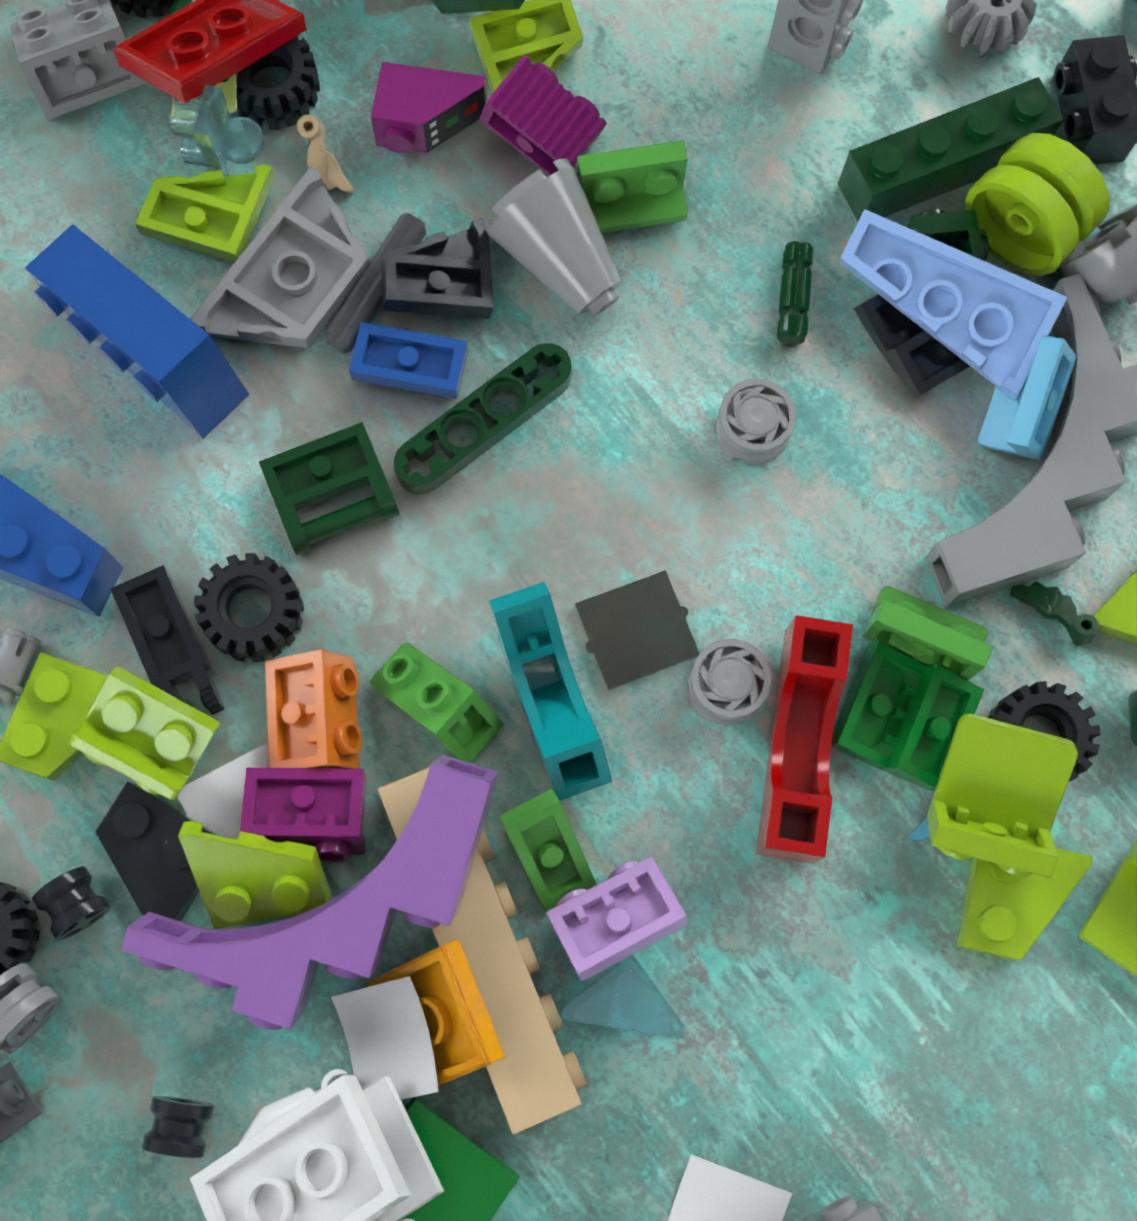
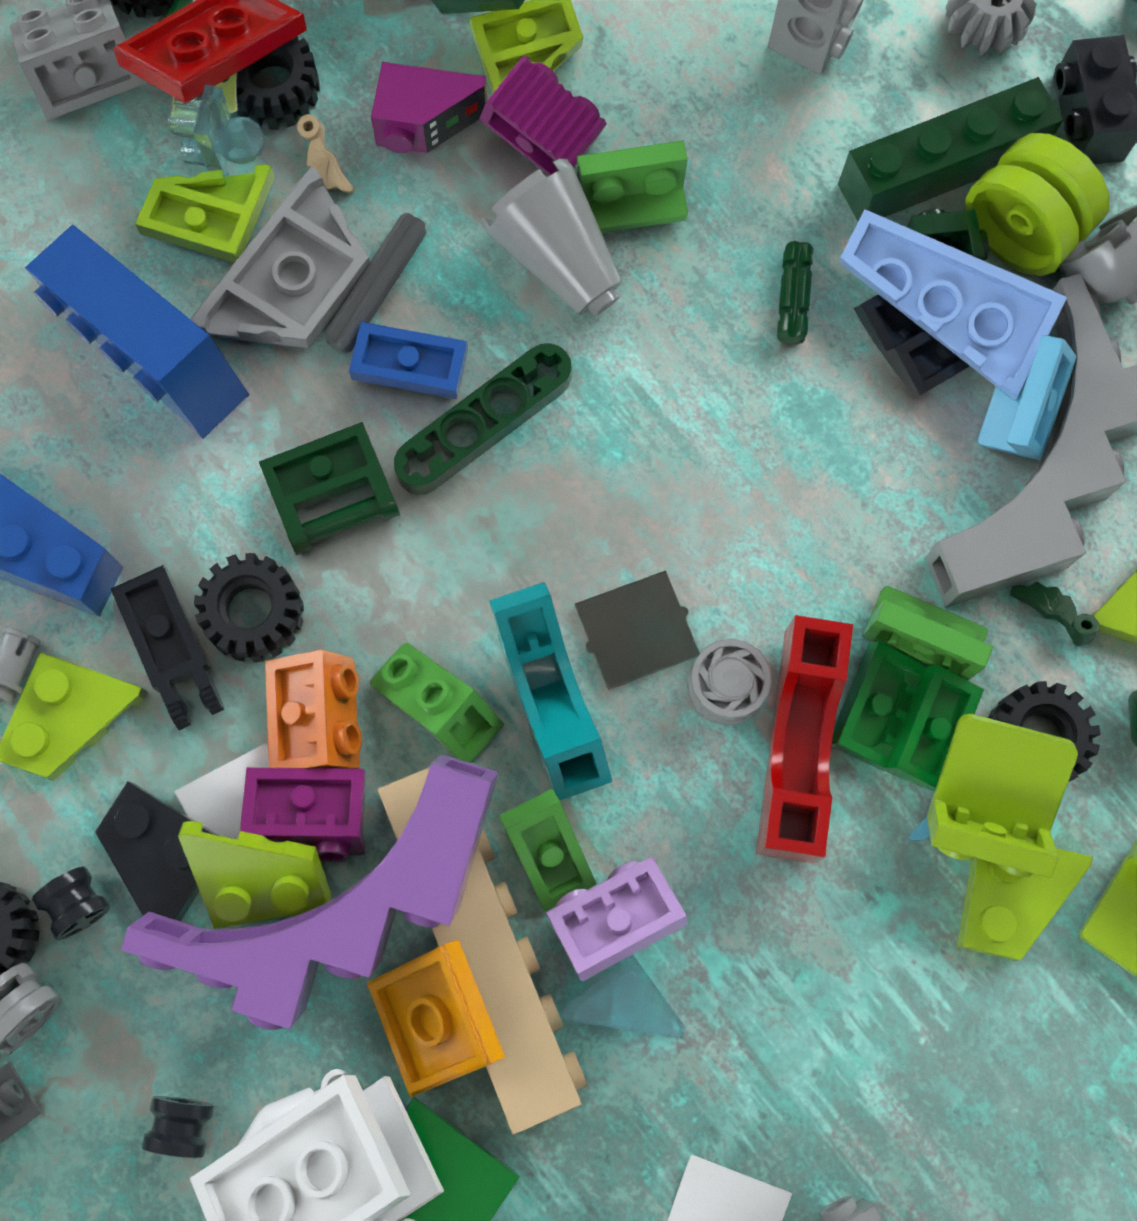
(144, 734): lime bracket -> none
(389, 1037): white sticker -> none
(441, 275): black wing -> none
(755, 422): light grey wheel -> none

